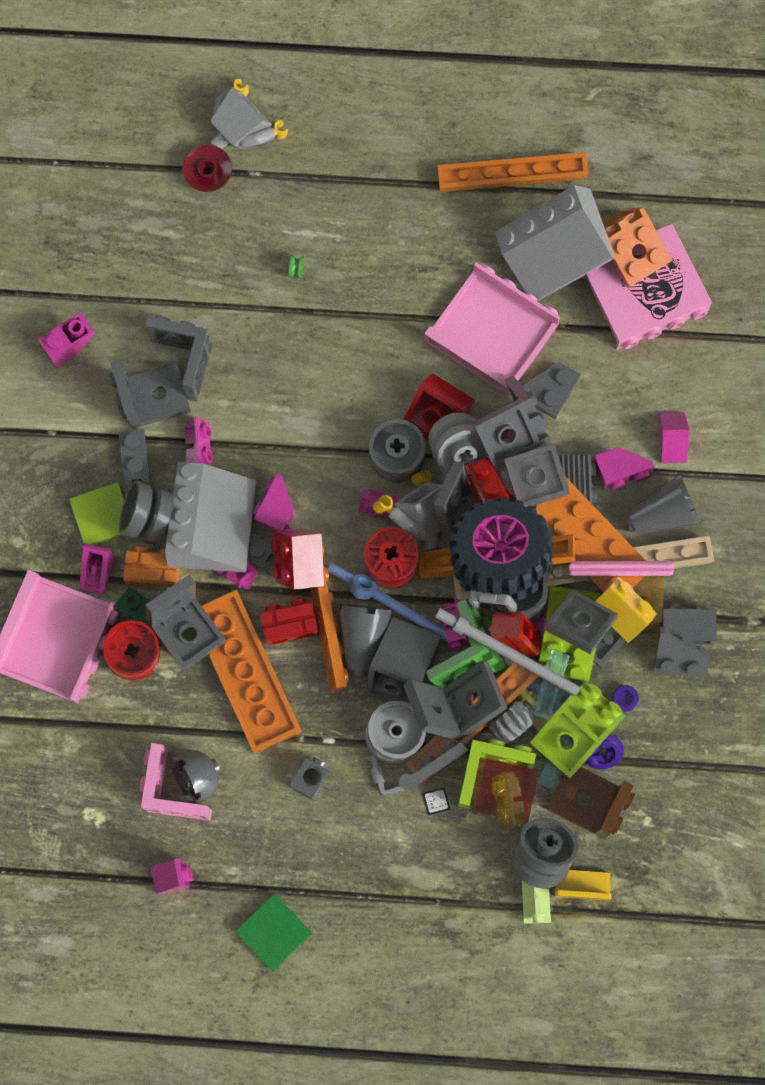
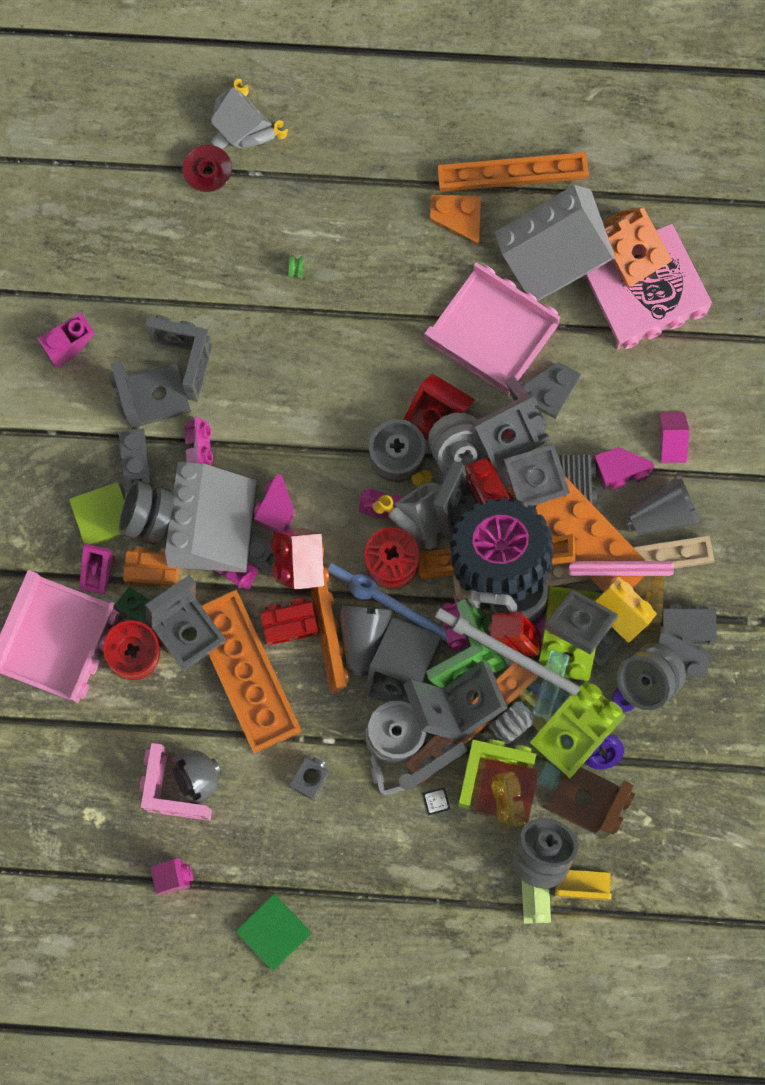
(457, 214): none -> orange wing
(651, 676): none -> dark grey wheel

